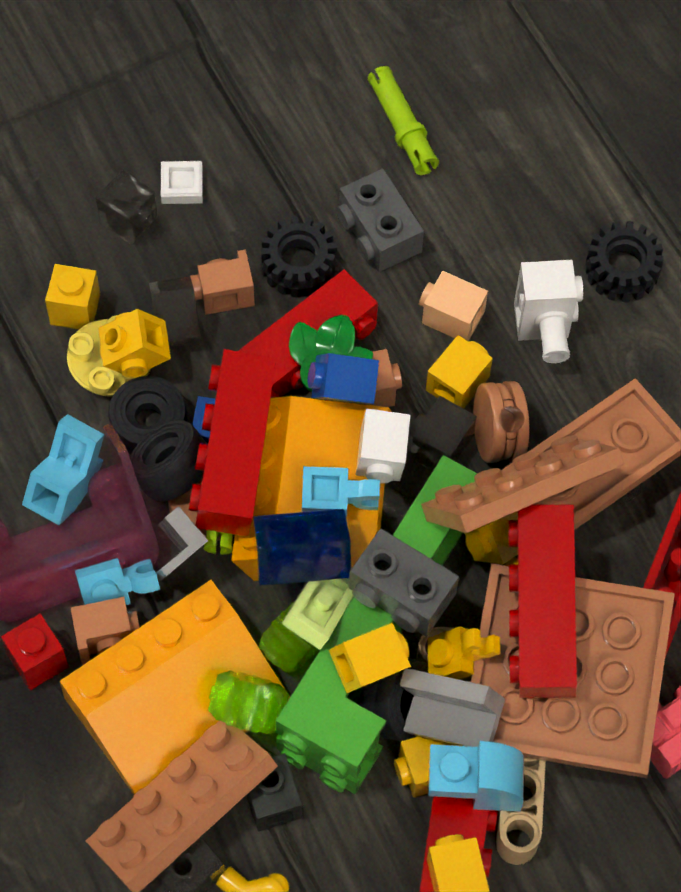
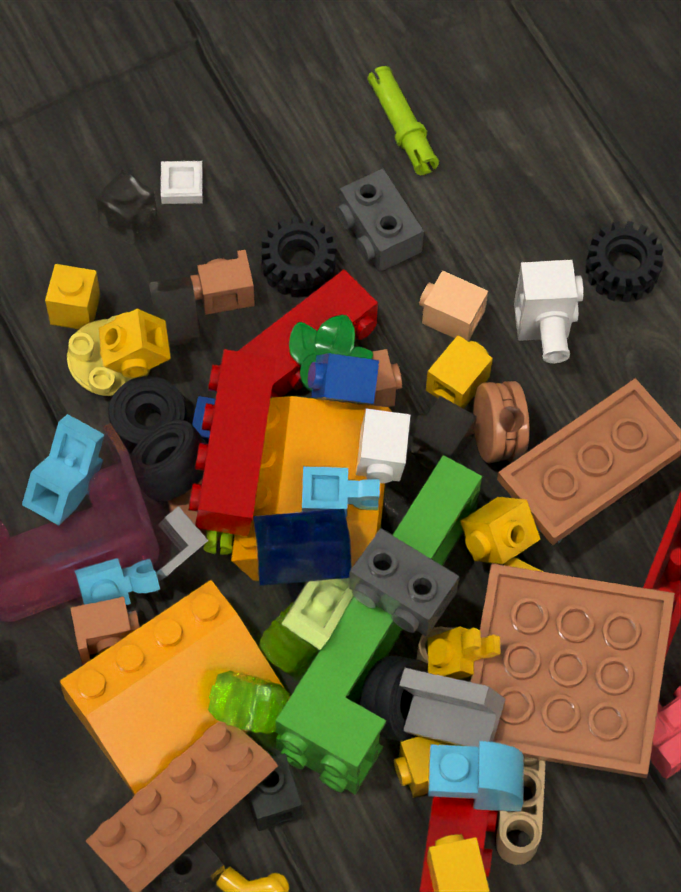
(35, 651): red brick -> none
(370, 657): yellow brick -> none
(522, 484): nougat plate -> none
(546, 602): red brick -> none

